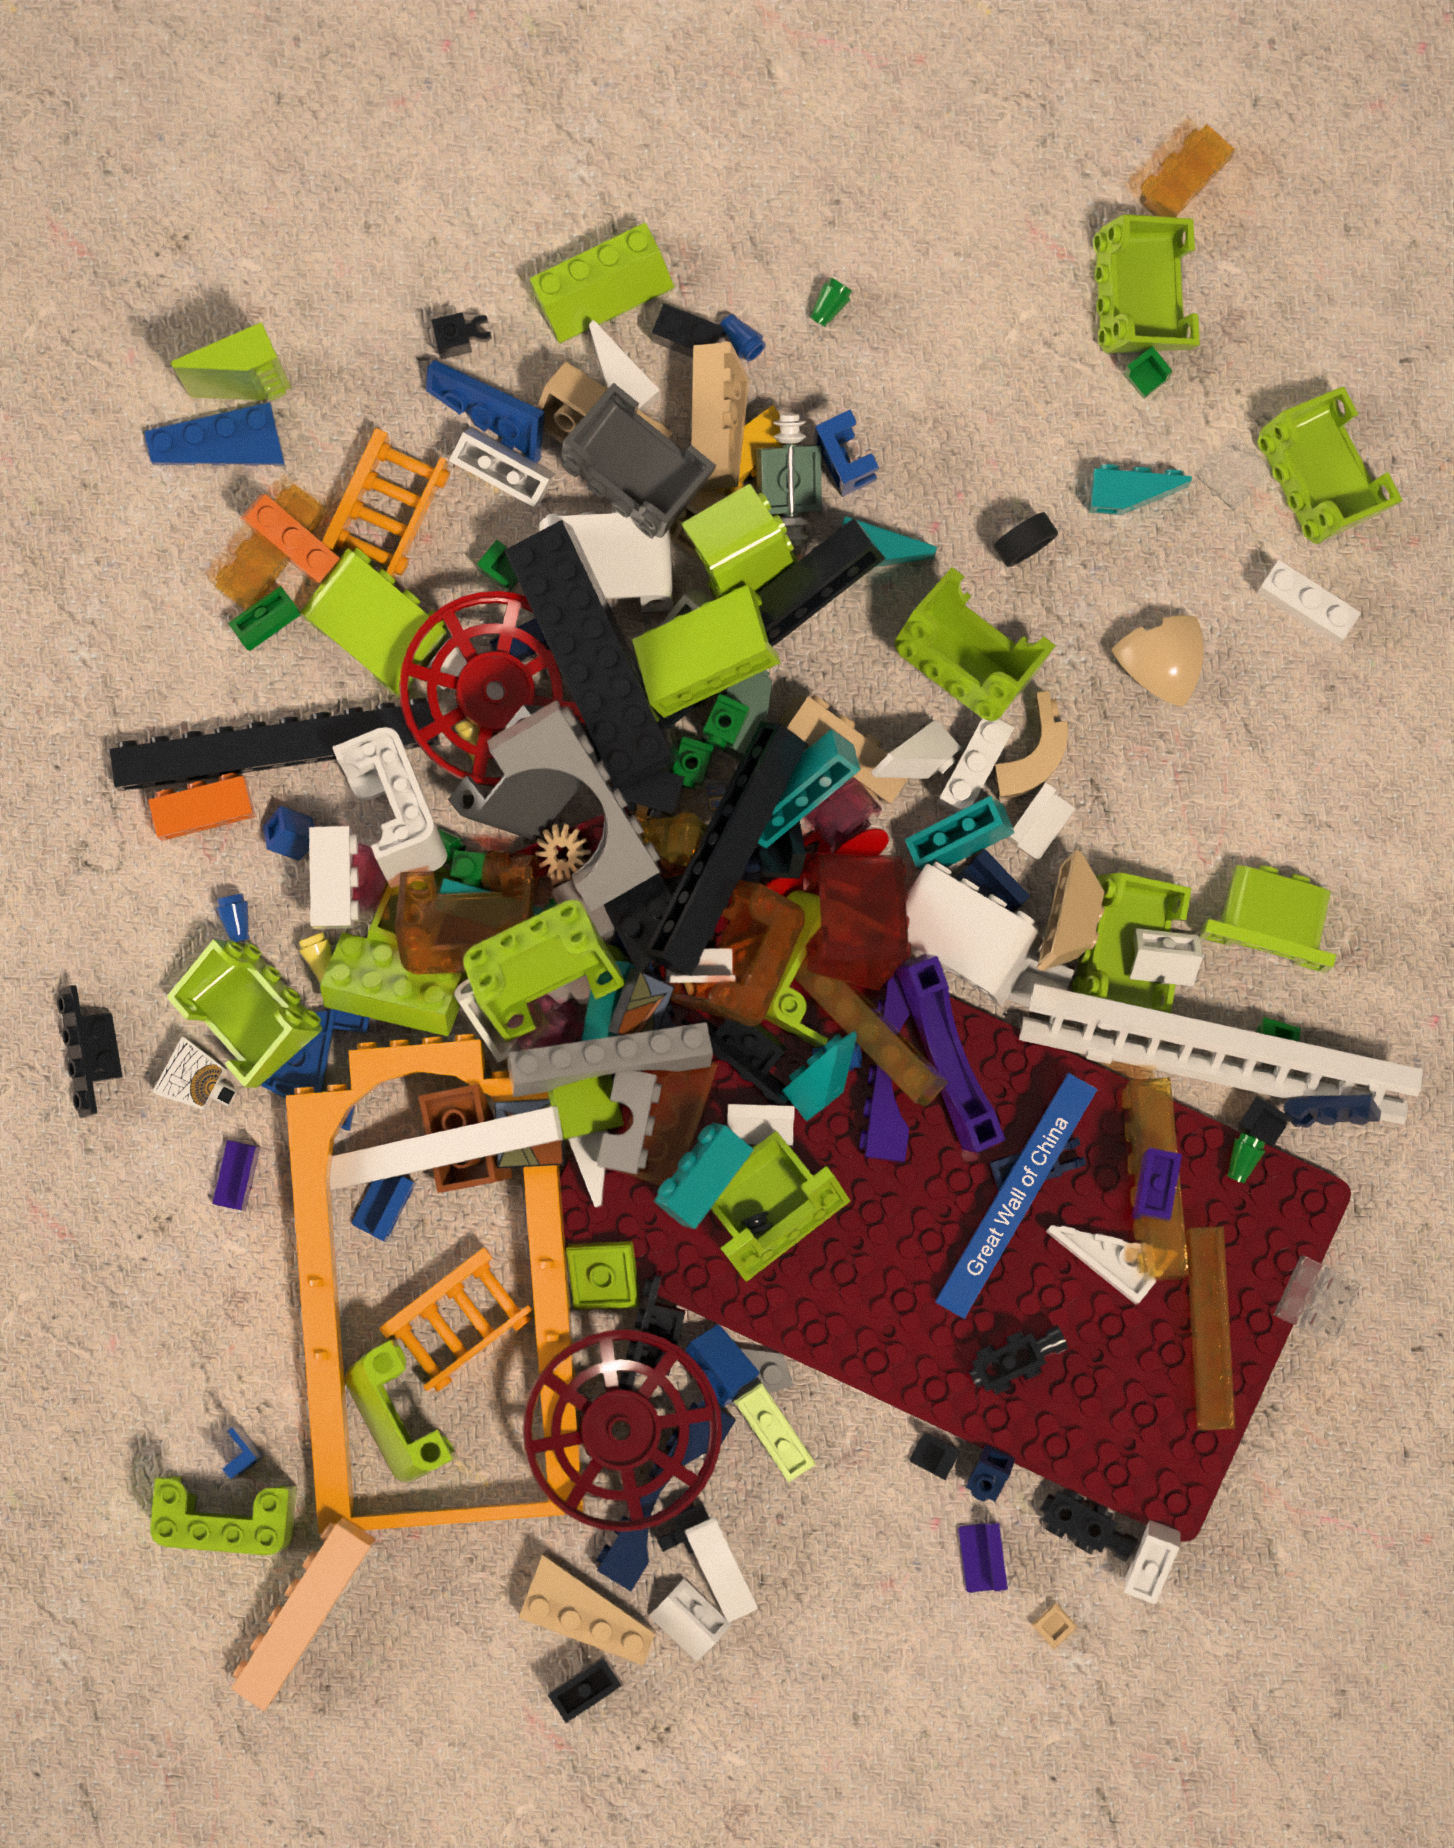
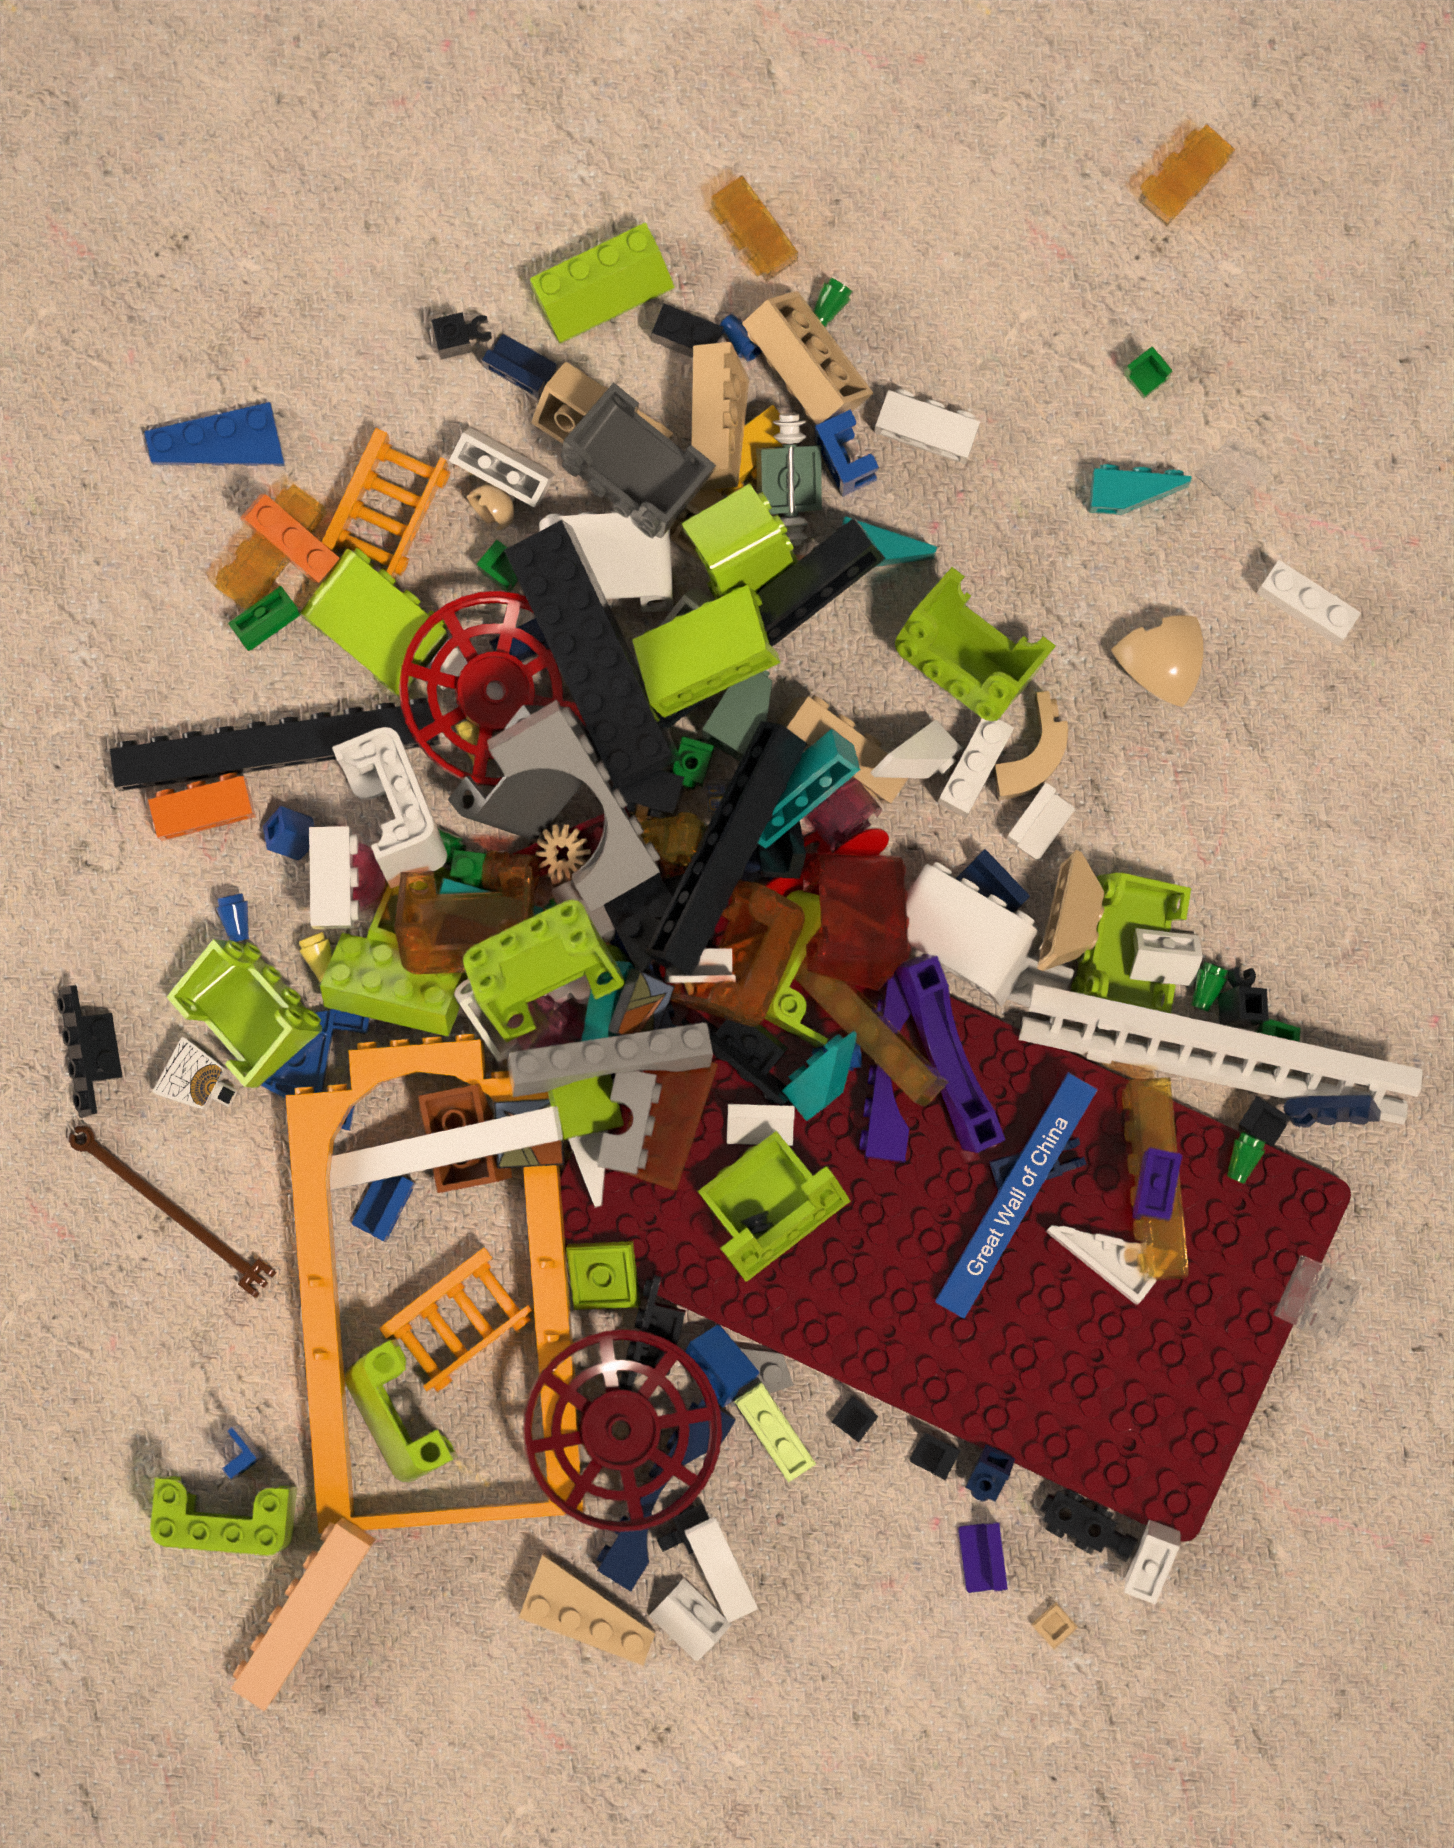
(234, 368): lime slope -> none
(236, 1175): dark purple panel -> none
(249, 1271): none -> reddish brown hinge
(492, 505): none -> tan hair
(508, 417): blue wing -> none
(519, 365): none -> dark blue panel
(585, 1689): black brick -> none
(621, 370): white slope -> none
(703, 1175): teal brick -> none
(735, 711): green brick -> none
(753, 229): none -> clear yellow brick
(806, 357): none -> tan brick
(854, 1419): none -> black panel
(927, 425): none -> white brick
(961, 834): teal brick -> none
(1007, 1359): black brick -> none
(1026, 539): black tyre -> none
(1143, 284): lime windscreen -> none
(1208, 985): none -> green cone
(1210, 1328): clear yellow brick -> none
(1243, 1004): none -> black brick
(1274, 916): lime windscreen -> none
(1322, 468): lime windscreen -> none

